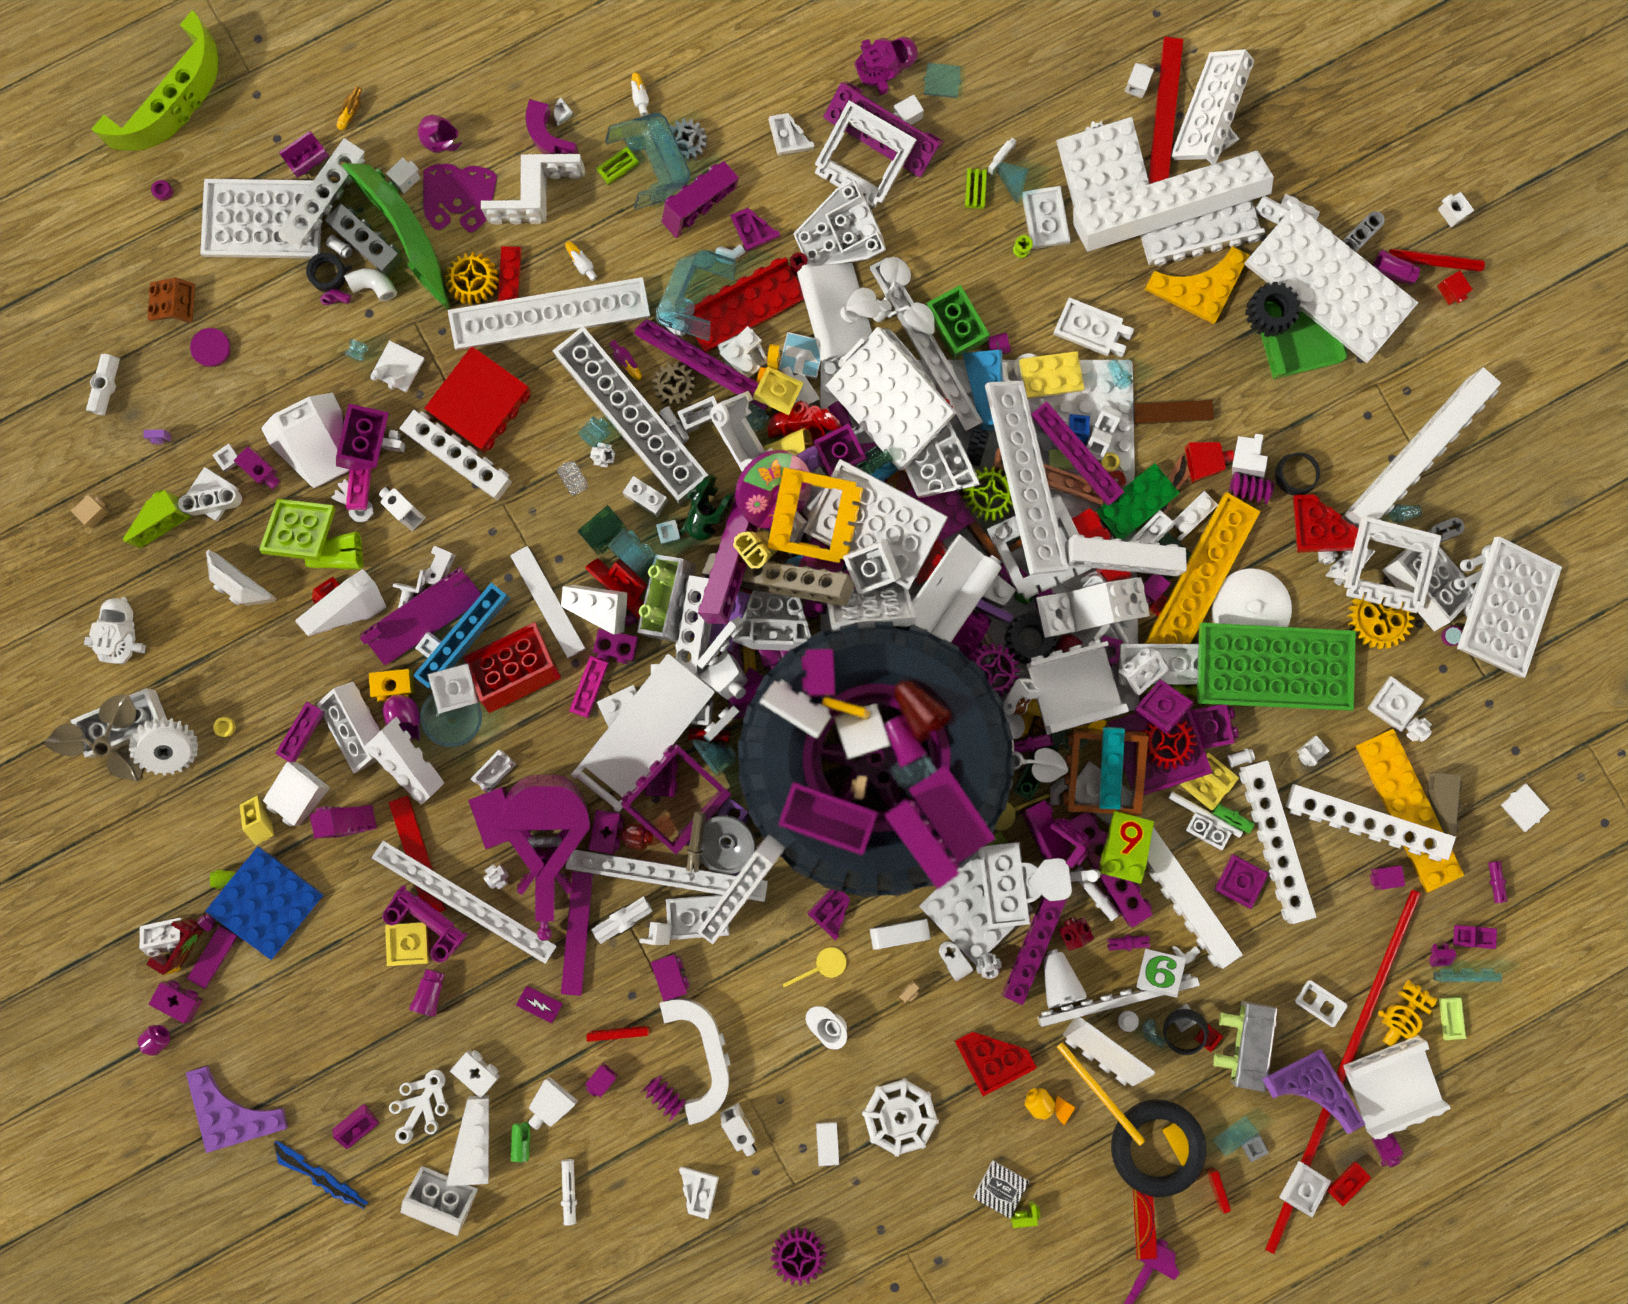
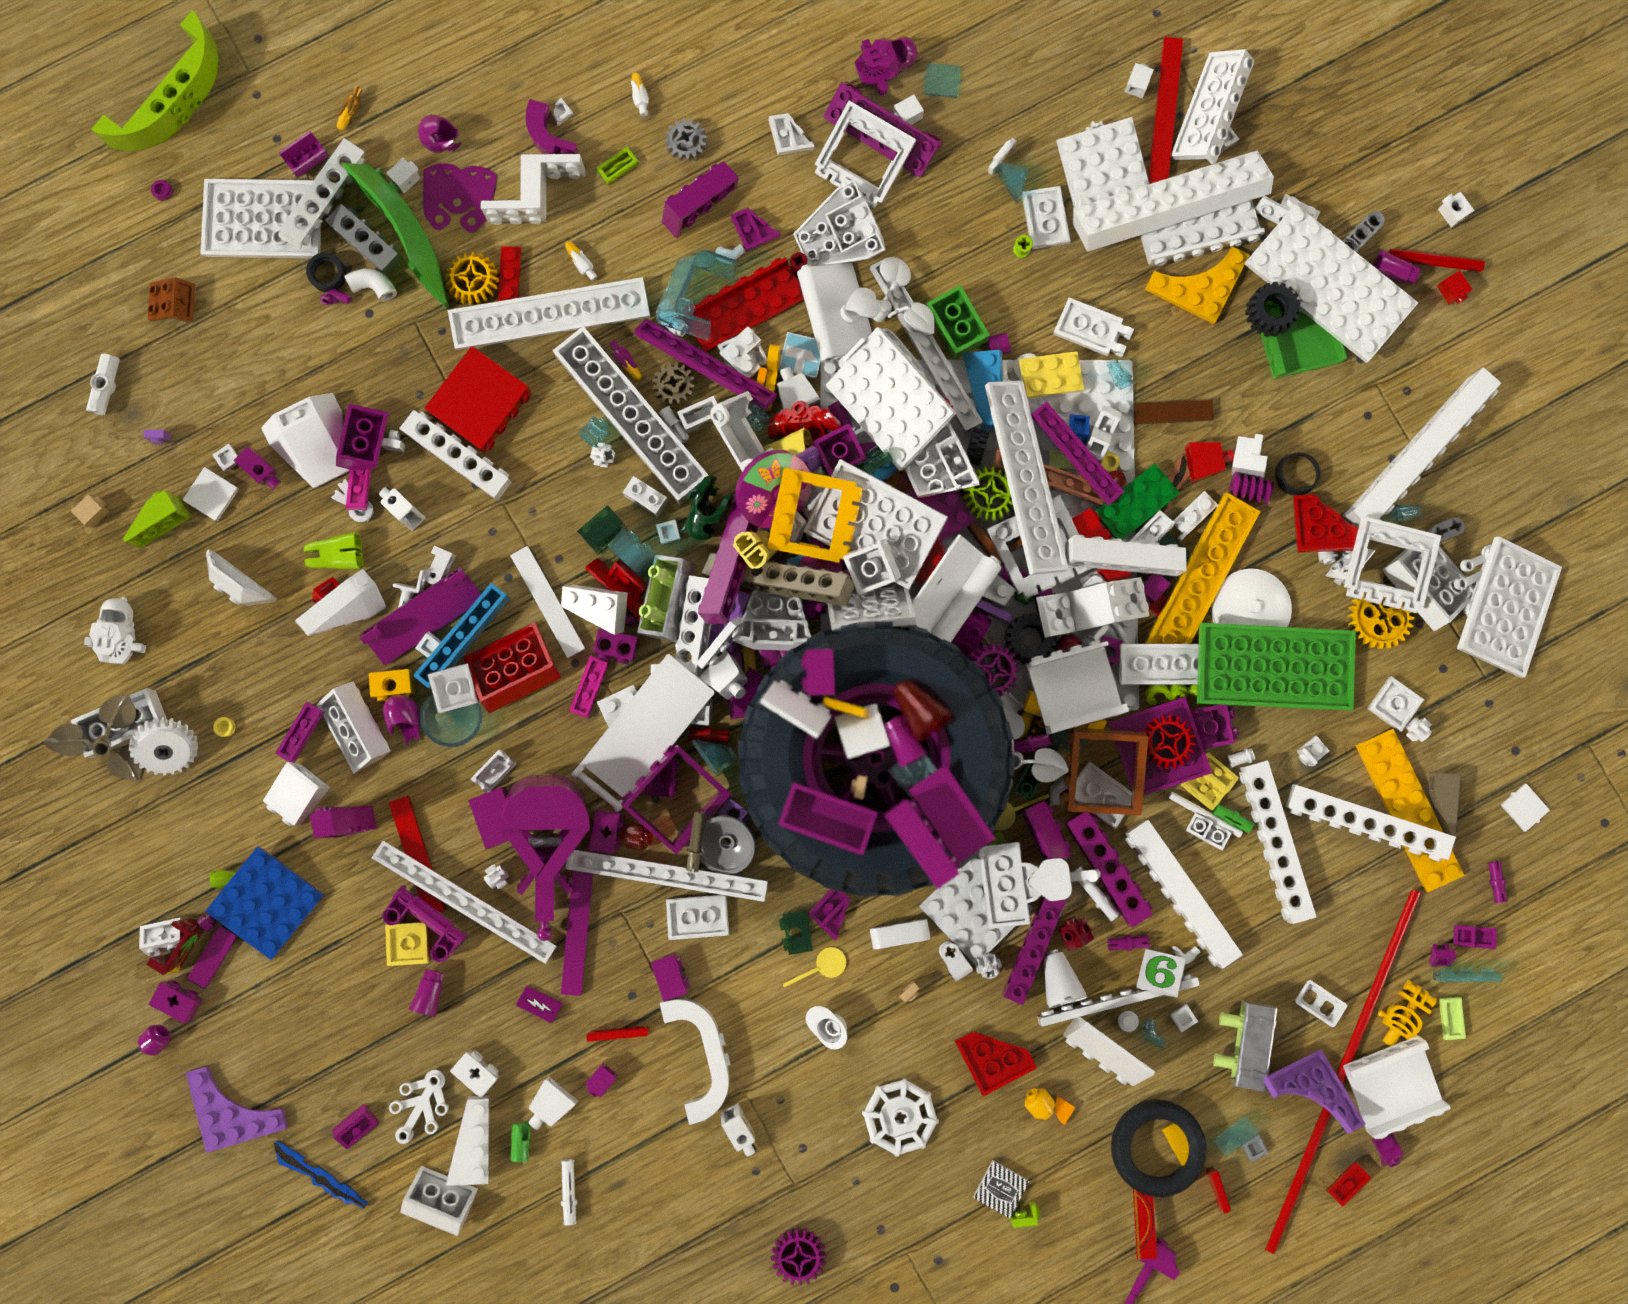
(210, 347): magenta tile -> none
(219, 501): white beam -> none
(256, 820): light yellow slope -> none
(297, 529): lime plate -> none
(343, 249): white pin -> none
(356, 350): clear light blue wheel -> none
(397, 367): white plate -> none
(404, 761): white wedge -> none
(572, 478): clear gear -> none
(622, 920): white piece -> none
(656, 137): clear light blue windscreen -> none
(658, 934): white panel -> none
(664, 1097): magenta piece -> none
(699, 1191): white wing -> none
(713, 729): white plate -> none
(741, 889): white brick -> none
(778, 390): light yellow plate -> none
(803, 942): none -> clear green brick
(827, 1143): white tile -> none
(976, 173): lime tile -> none
(1020, 696): white leg -> none
(1078, 838): magenta bracket -> none
(1101, 1094): yellow piece -> none
(1111, 768): teal plate -> none
(1126, 847): lime slope -> none
(1144, 669): white bracket -> none
(1163, 706): magenta tile -> none
(1187, 1014): black tyre -> none
(1213, 1038): red tile -> none
(1241, 881): magenta tile -> none
(1305, 1189): white tile -> none
(1387, 877): magenta brick -> none
(1451, 635): light aqua tile -> none

